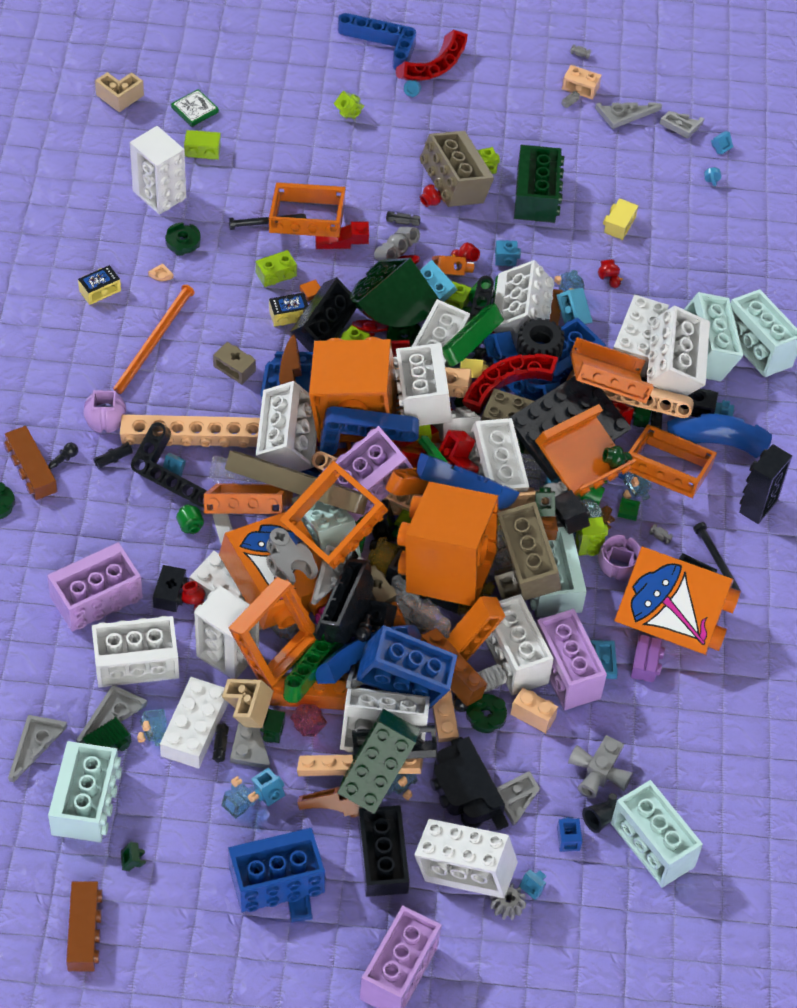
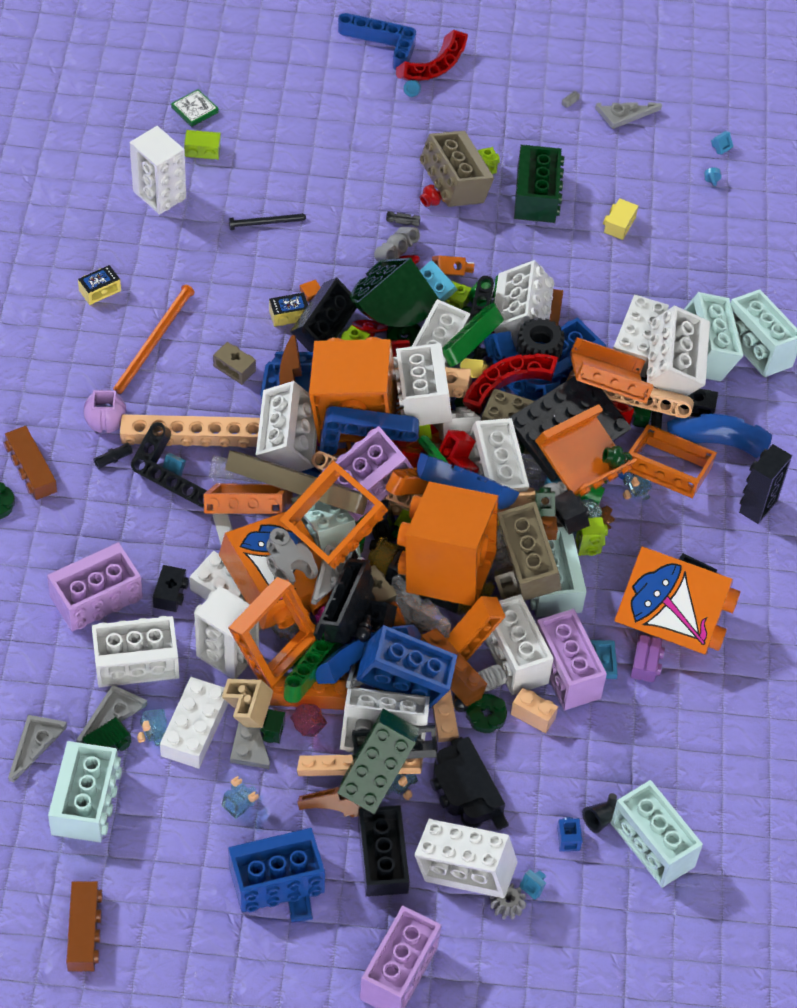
(70, 450): black bar -> none
(121, 92): tan brick -> none
(130, 856): dark green tile -> none
(161, 273): light nougat tile -> none
(184, 246): dark green plate -> none
(190, 519): green head -> none
(193, 594): red animal -> none
(220, 742): black axle -> none
(268, 787): dark azure brick -> none
(276, 268): lime brick -> none
(307, 194): orange window -> none
(349, 105): lime brick -> none
(351, 234): red slope -> none
(468, 251): red animal -> none
(507, 253): dark azure brick -> none
(518, 795): light grey wing -> none
(569, 281): clear light blue piece -> none
(574, 305): medium azure brick -> none
(580, 51): light grey piece -> none
(581, 81): light nougat brick -> none
(600, 767): light grey brick -> none
(610, 269): red animal -> none
(619, 549): lavender piece -> none
(628, 509): green tile -> none
(661, 534): light grey piece -> none
(681, 123): light grey wing -> none
(700, 529): black bar -> none
(724, 408): dark azure tile -> none

